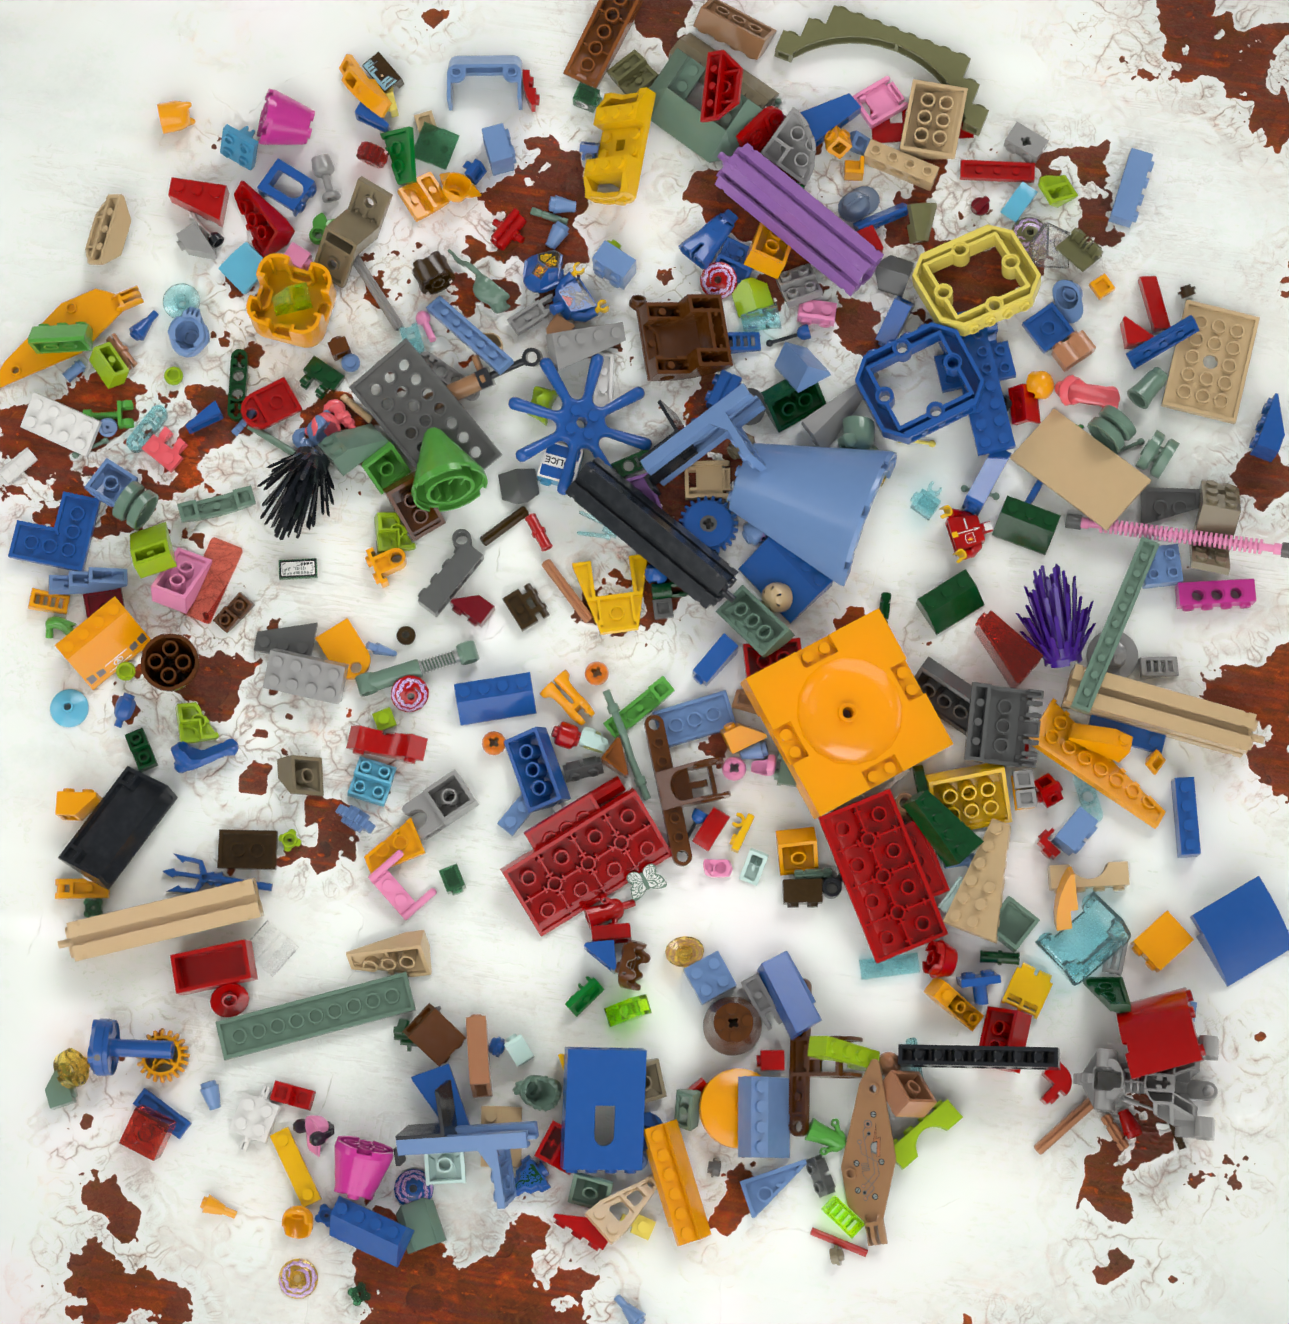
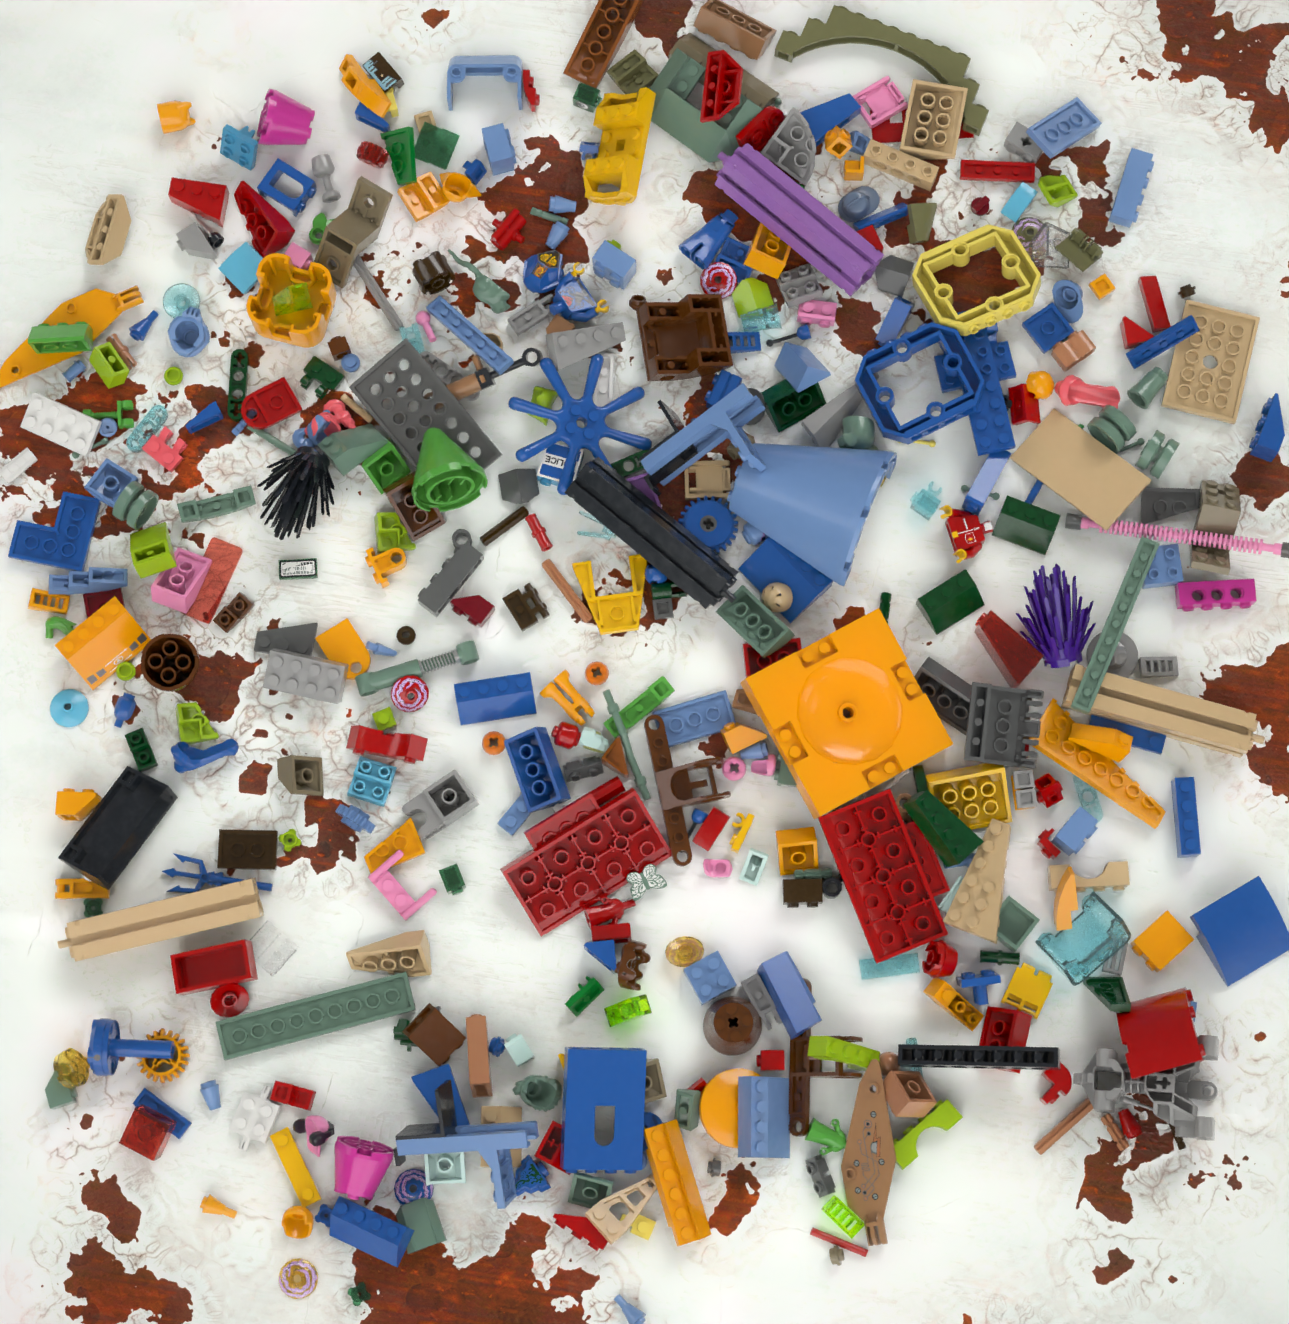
(715, 660): blue slope -> none
(764, 1187): medium blue wing -> none
(1063, 127): none -> medium blue plate
(1155, 761): light orange slope -> none

